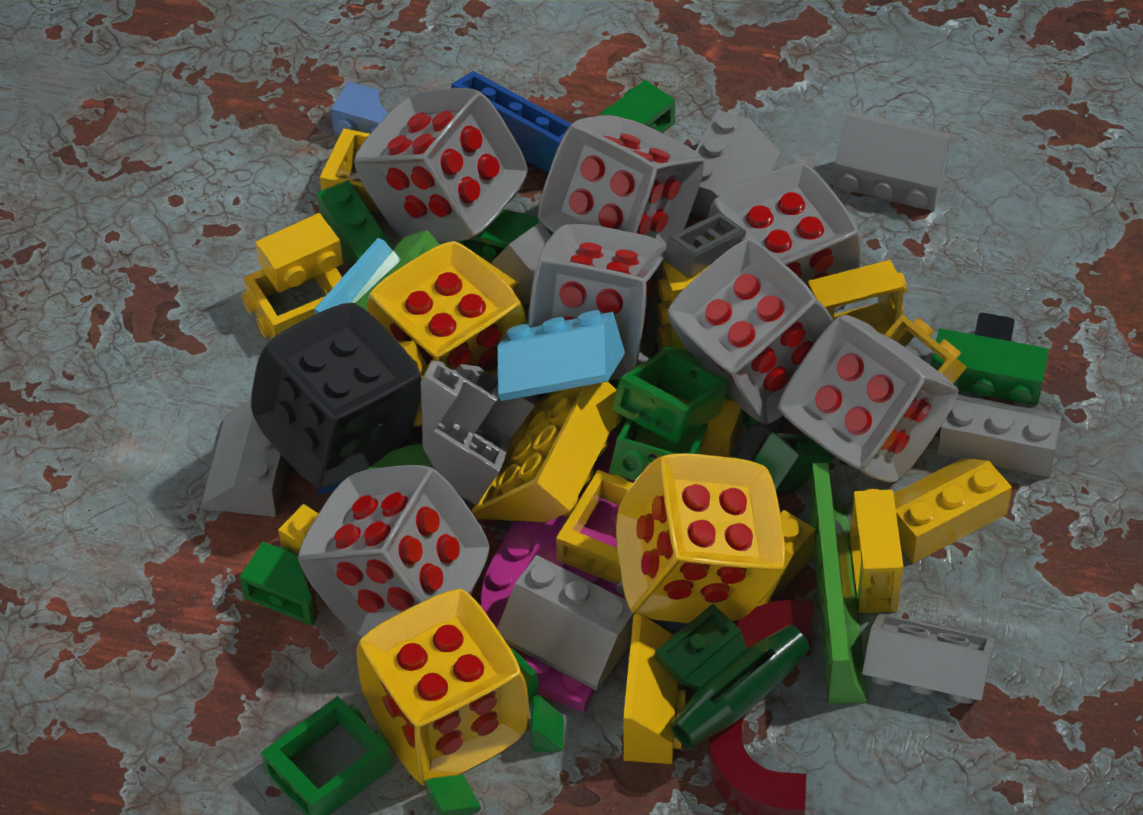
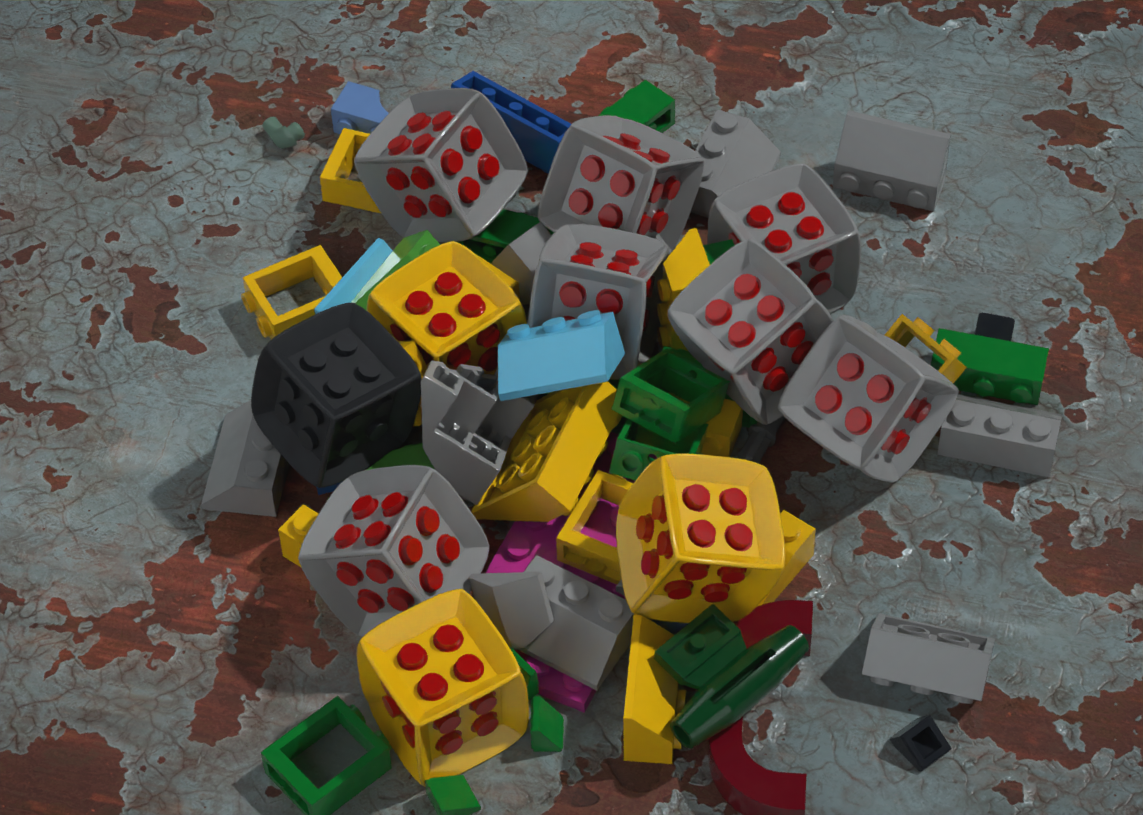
(278, 583): green slope -> none
(281, 135): none -> sand green arm
(299, 252): yellow brick -> none
(349, 220): green brick -> none
(514, 604): none -> light grey slope
(701, 245): dark grey slope -> none
(791, 459): green slope -> none
(836, 592): bright green arch -> none
(862, 284): yellow window -> none
(876, 551): yellow window -> none
(921, 742): none -> black slope
(949, 506): yellow slope -> none

